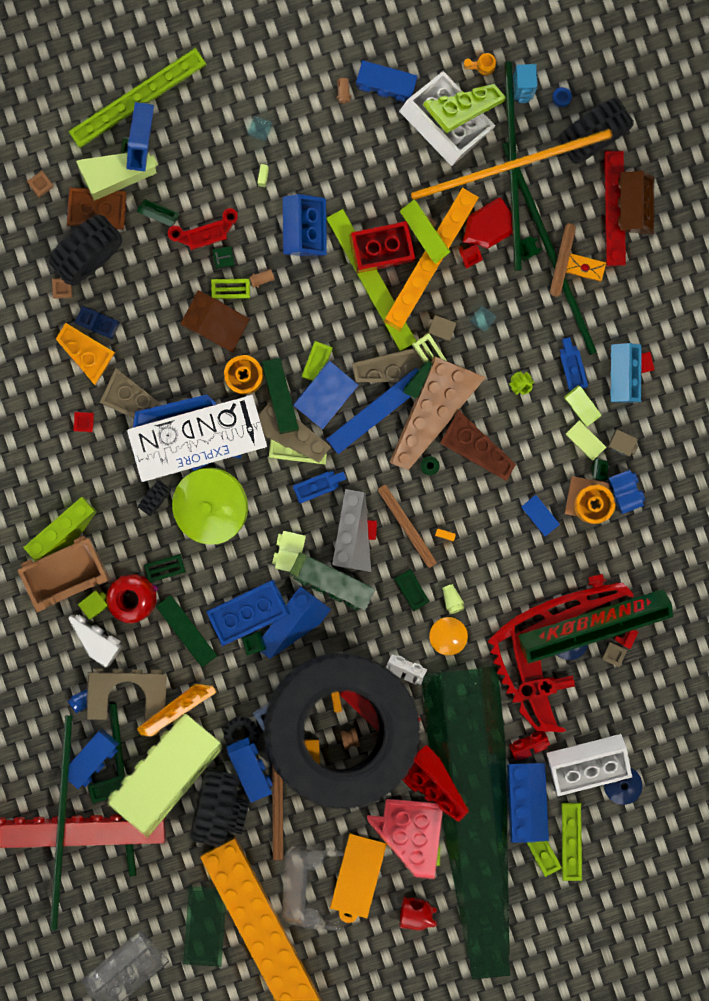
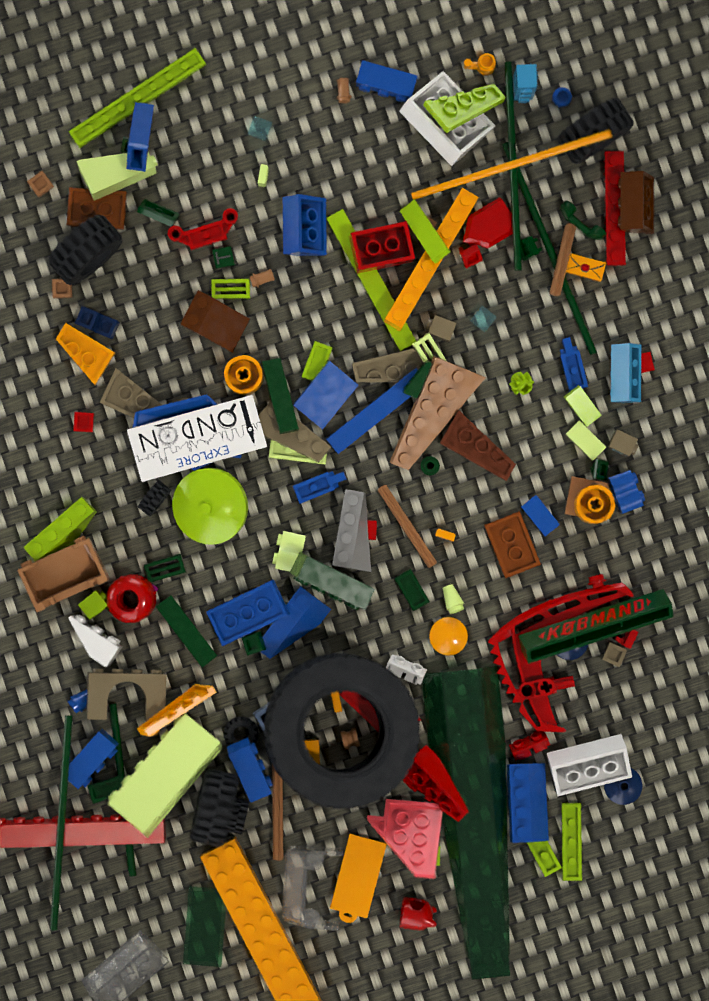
(512, 544): none -> dark orange tile
(594, 233): none -> dark green bar

